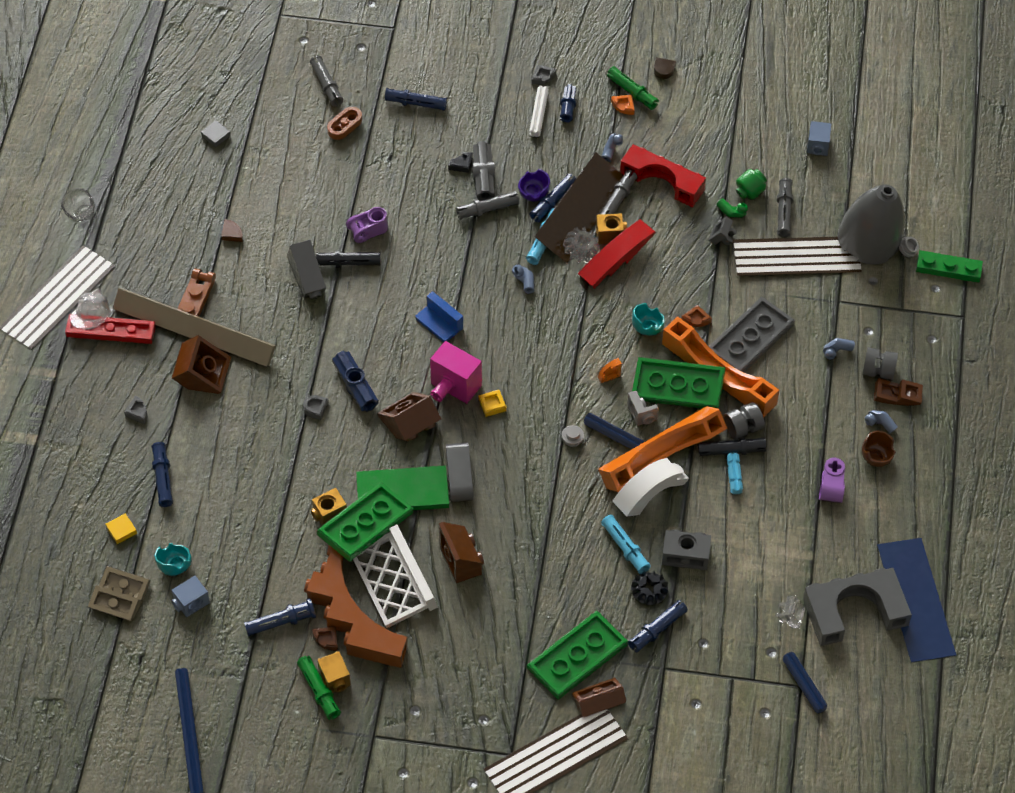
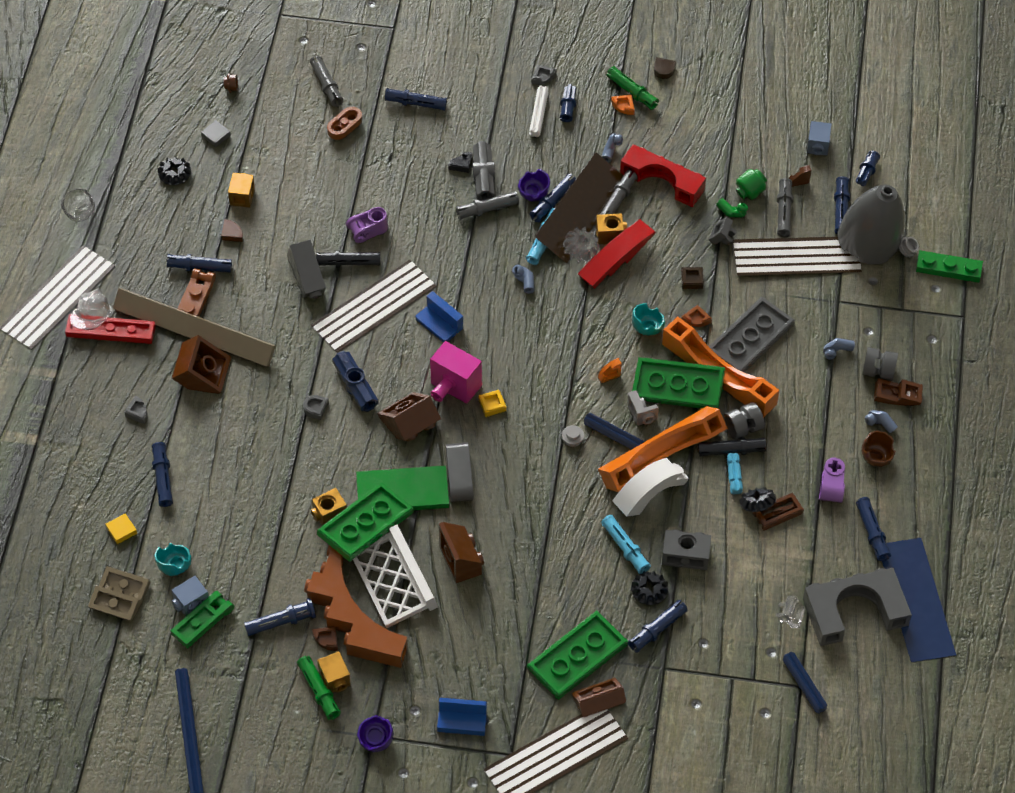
(169, 176): none -> black gear
(189, 262): none -> dark blue pin
(201, 619): none -> green plate
(231, 82): none -> reddish brown plate
(241, 190): none -> brick
(373, 305): none -> sticker
(375, 734): none -> dark purple hair
(462, 716): none -> blue panel
(692, 277): none -> dark brown tile
(765, 497): none -> black gear
(795, 507): none -> reddish brown tile
(802, 176): none -> reddish brown tile
(842, 186): none -> dark blue pin
(867, 167): none -> dark blue axle
(875, 535): none -> dark blue pin

